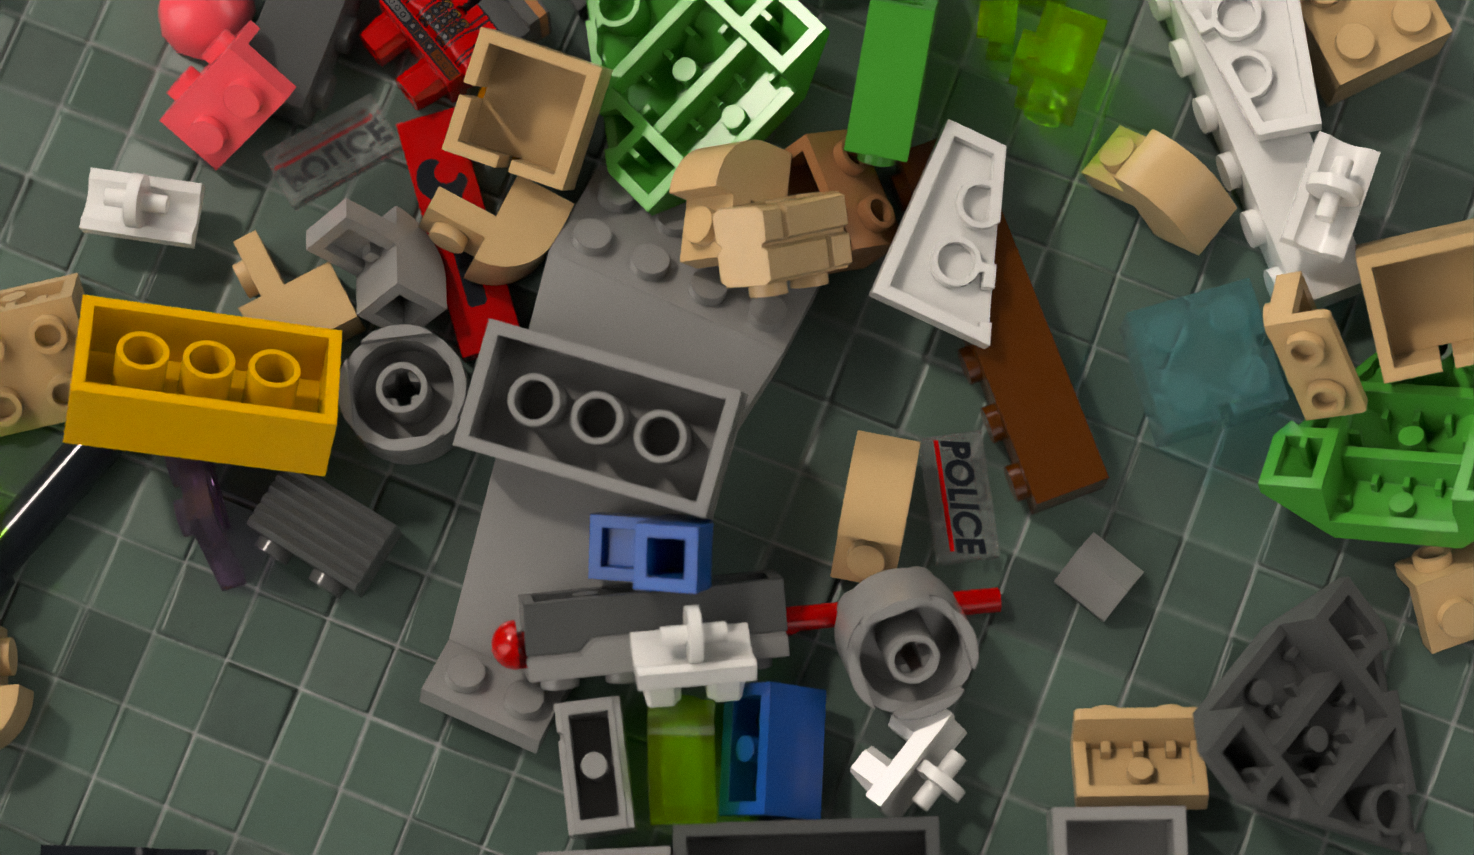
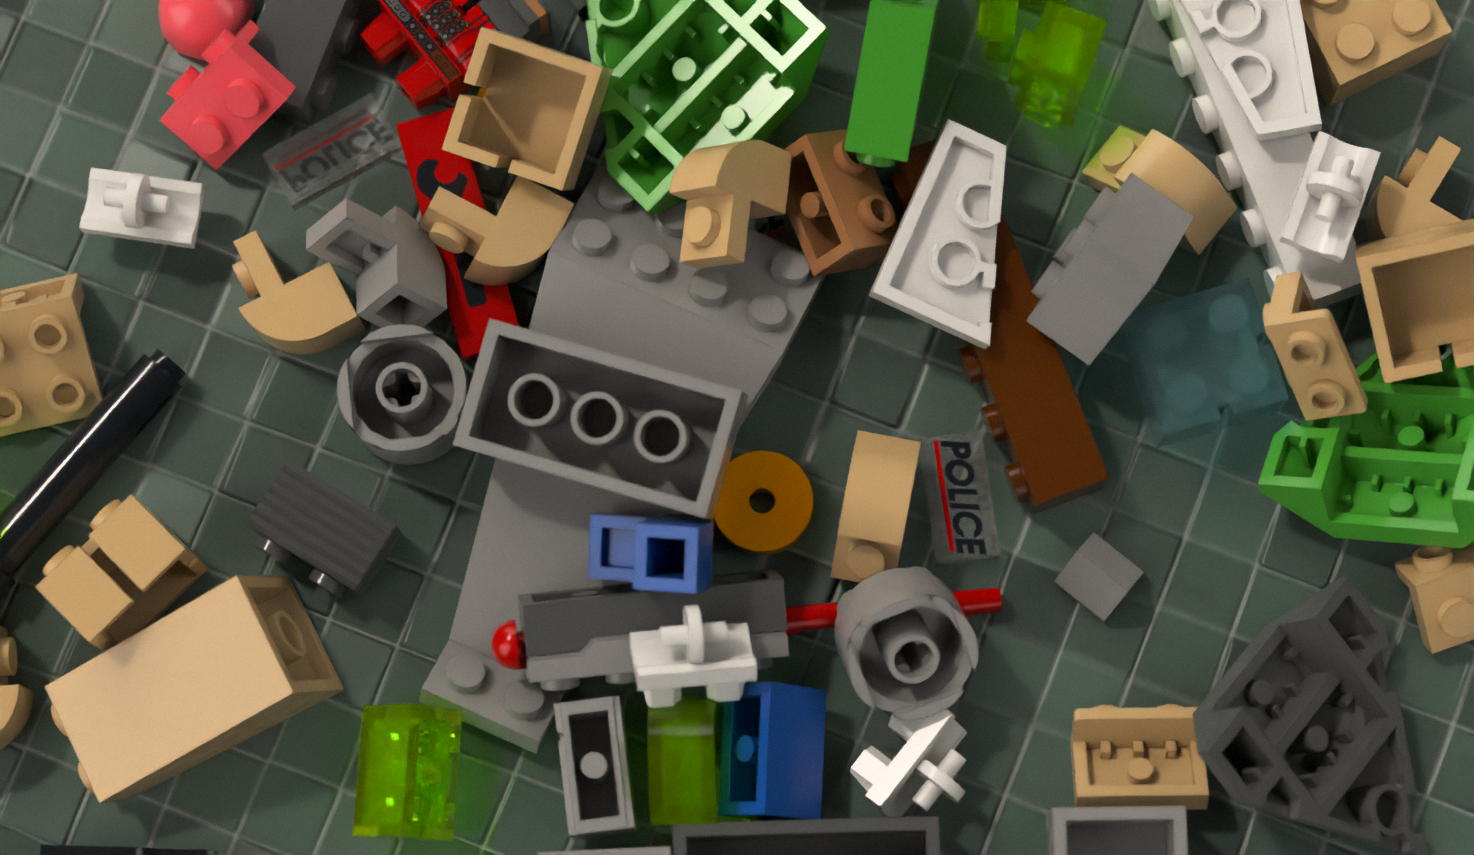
(120, 575): none -> tan piece
(192, 685): none -> tan slope
(204, 386): yellow brick -> none
(206, 517): clear purple wing -> none
(407, 773): none -> clear neon green brick
(768, 531): none -> light orange piece
(782, 241): tan brick -> none
(1107, 266): none -> light grey piece
(1408, 209): none -> tan brick

